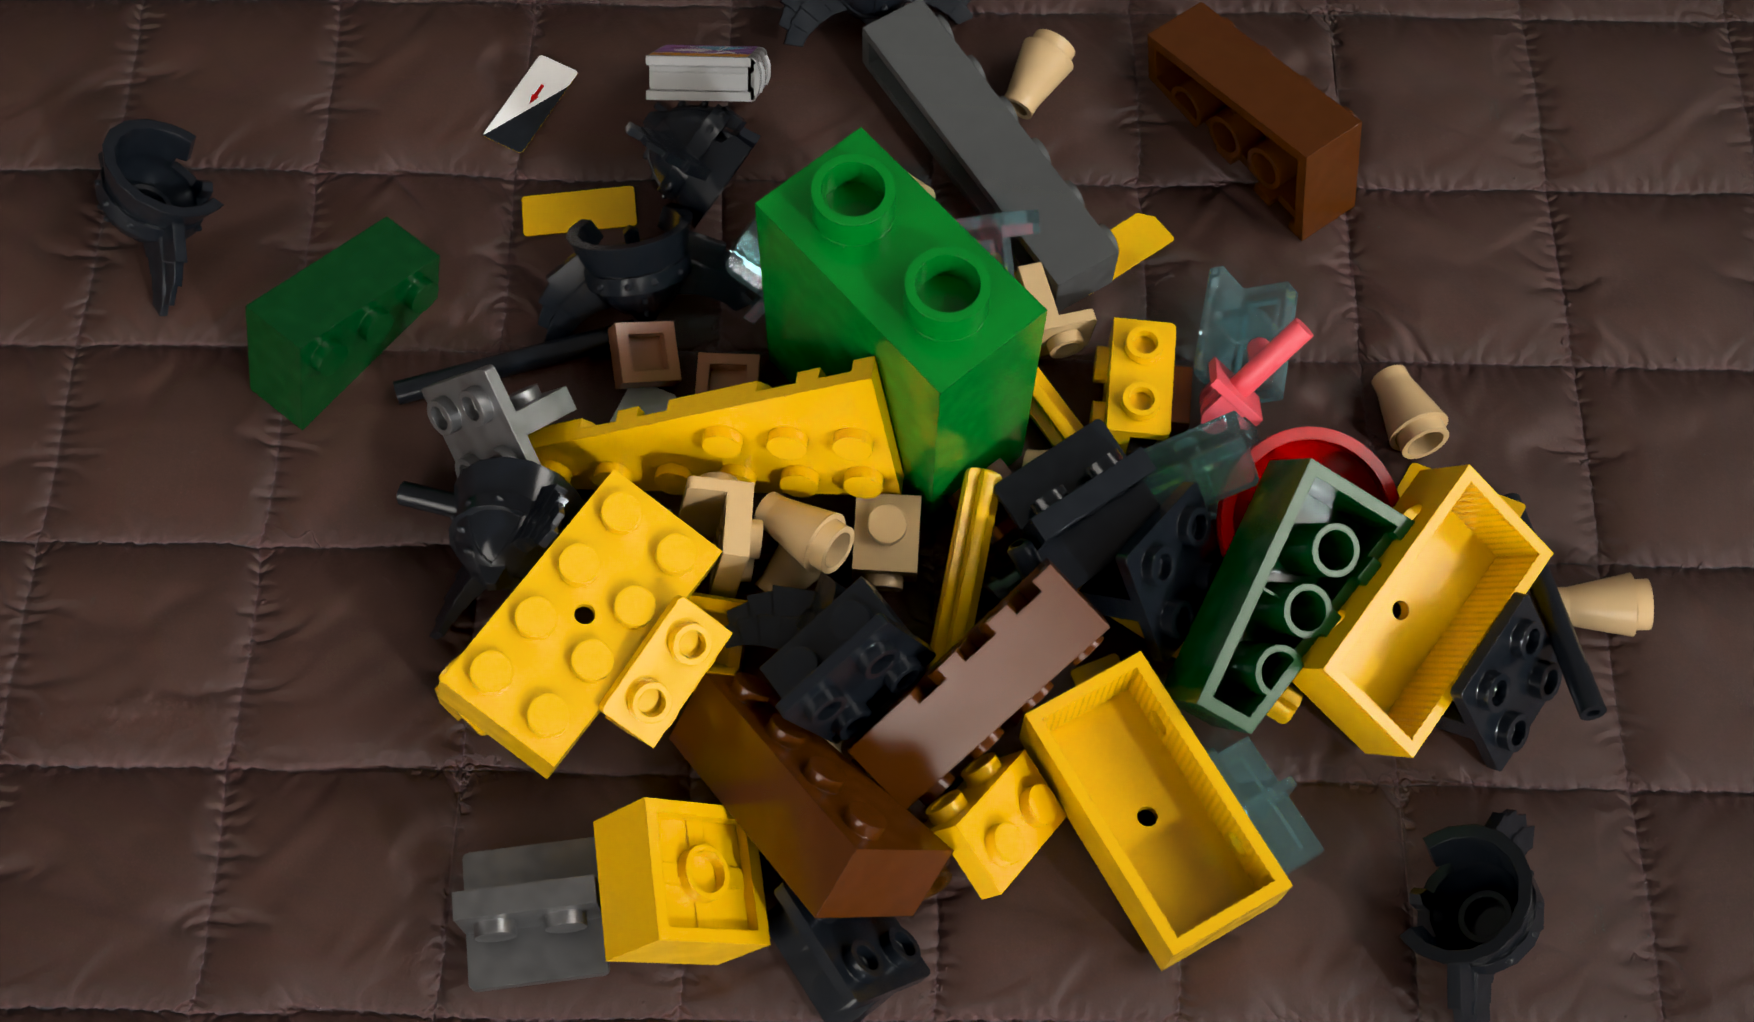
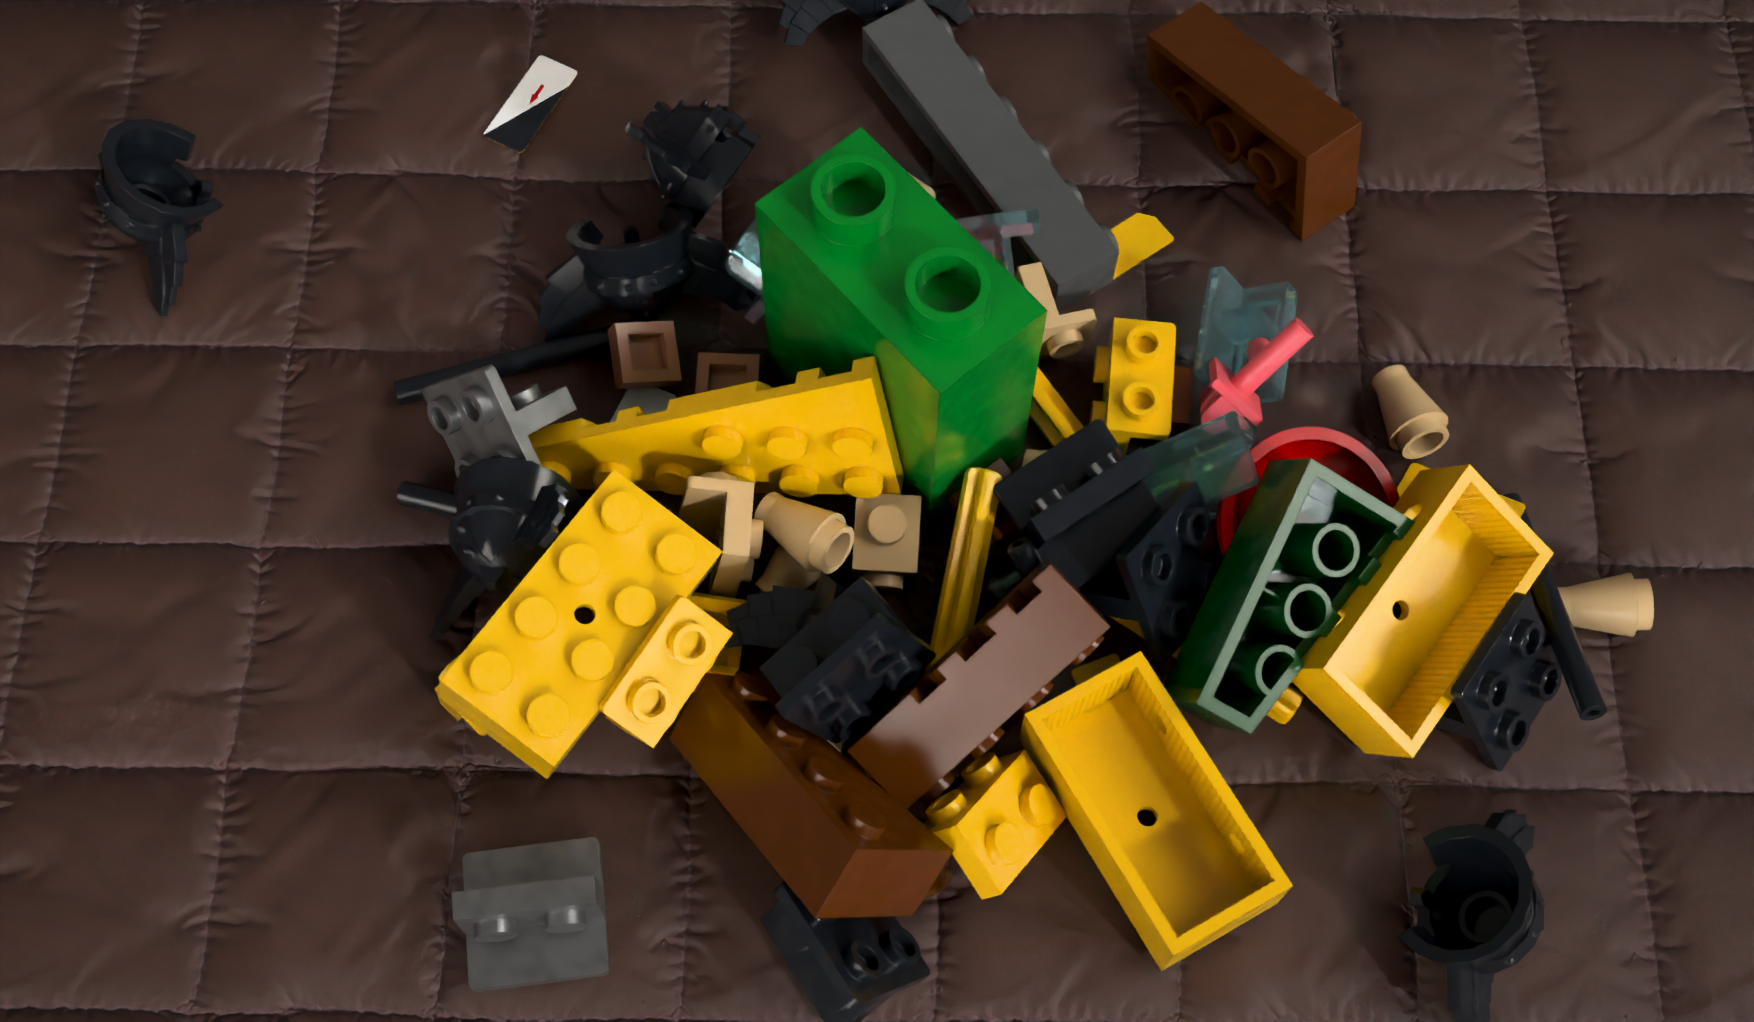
(337, 318): dark green wedge -> none
(559, 211): yellow sticker -> none
(678, 884): yellow container -> none
(707, 73): light grey piece -> none
(1039, 69): tan cone -> none
(1268, 804): clear light blue panel -> none

